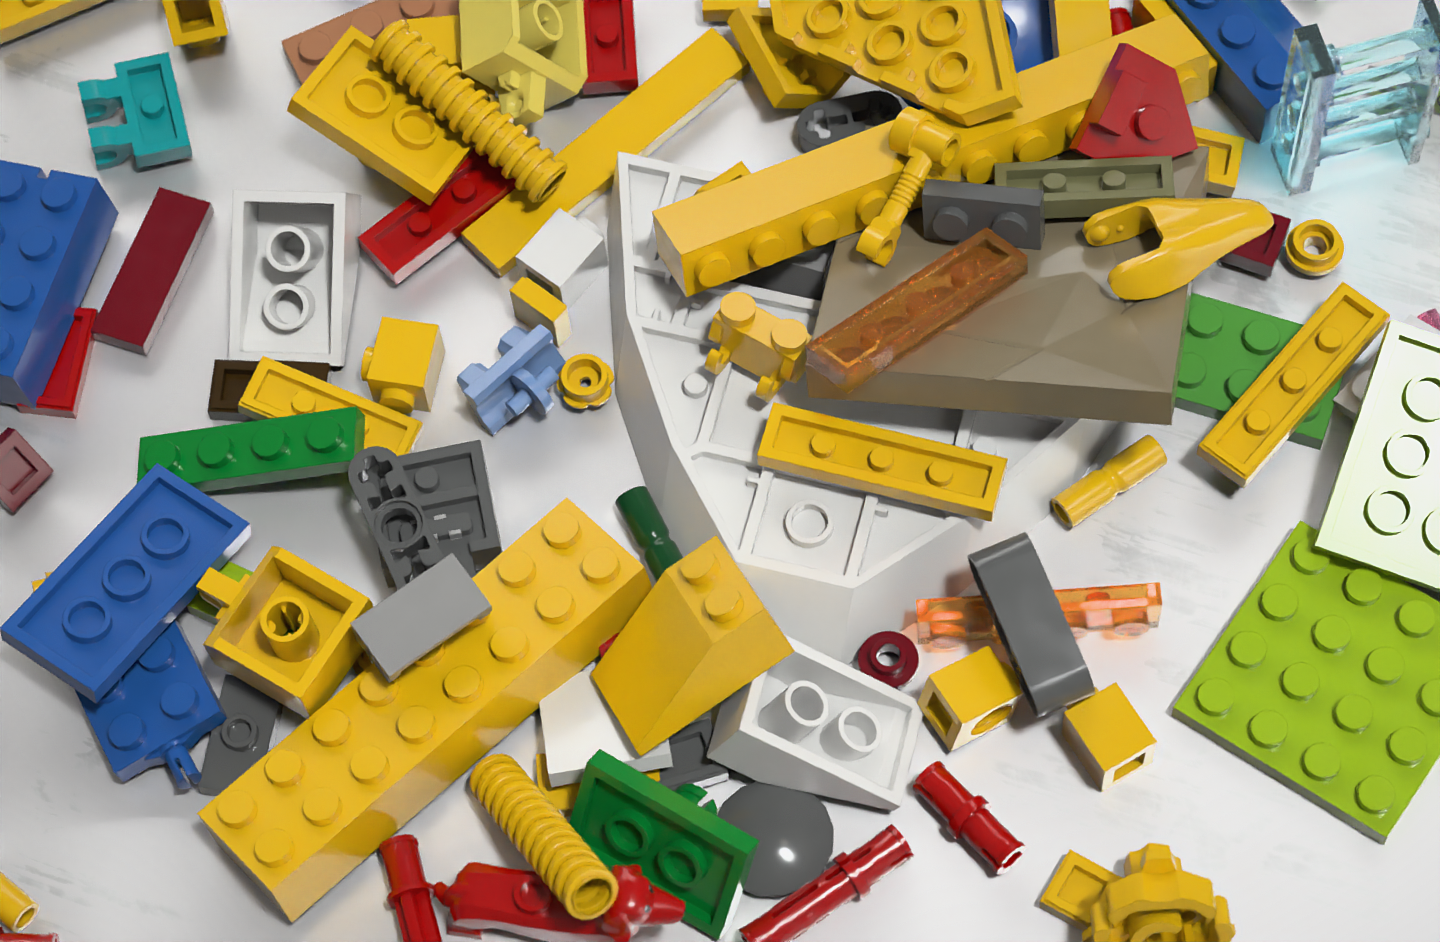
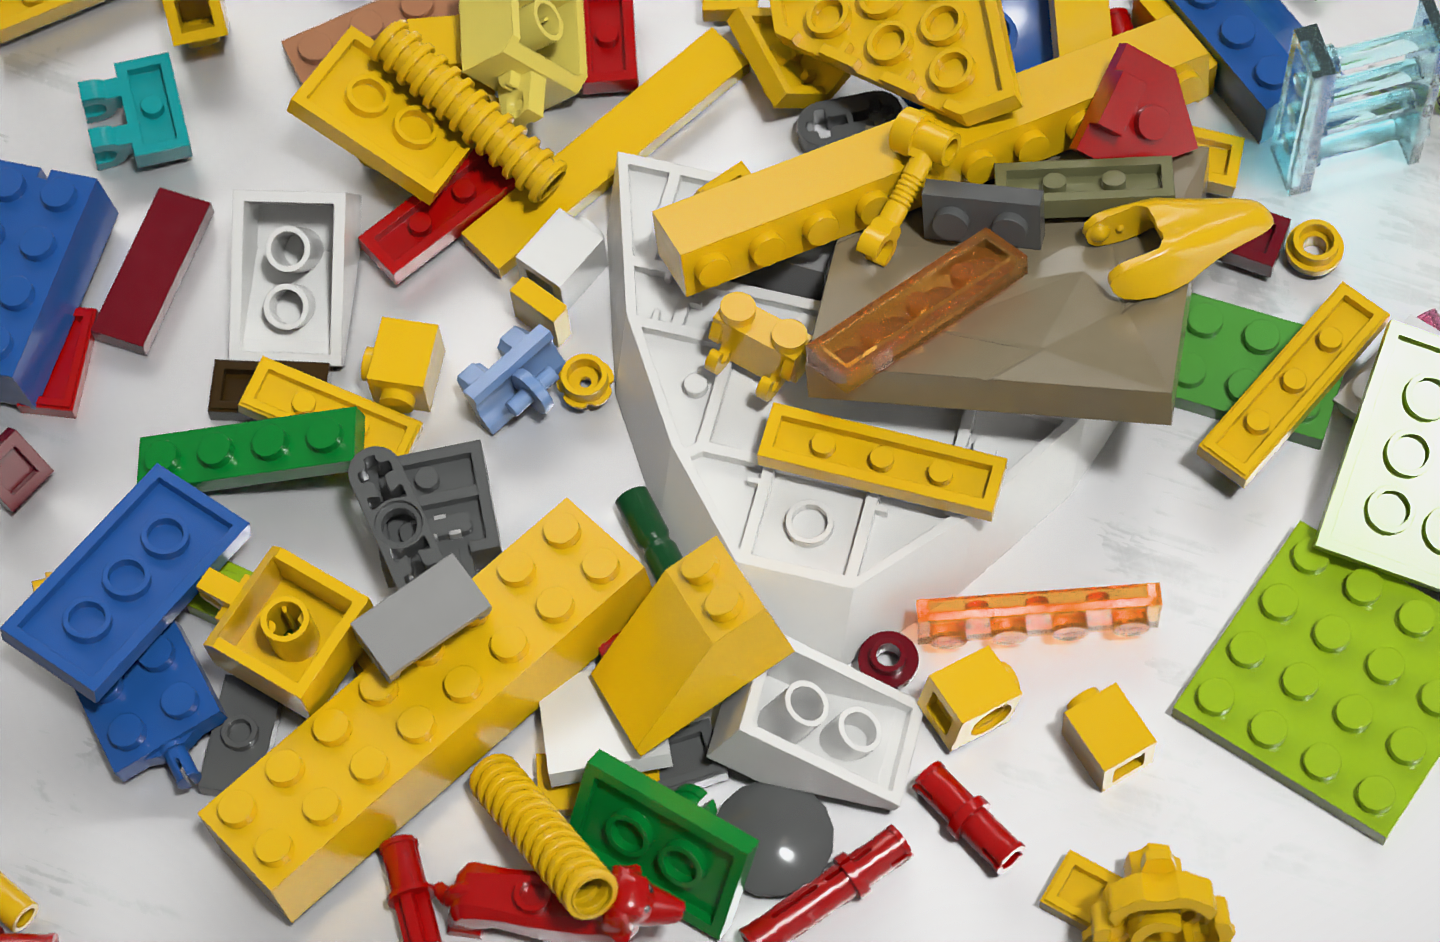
(1031, 624): dark grey beam -> none
(1114, 477): yellow piece -> none

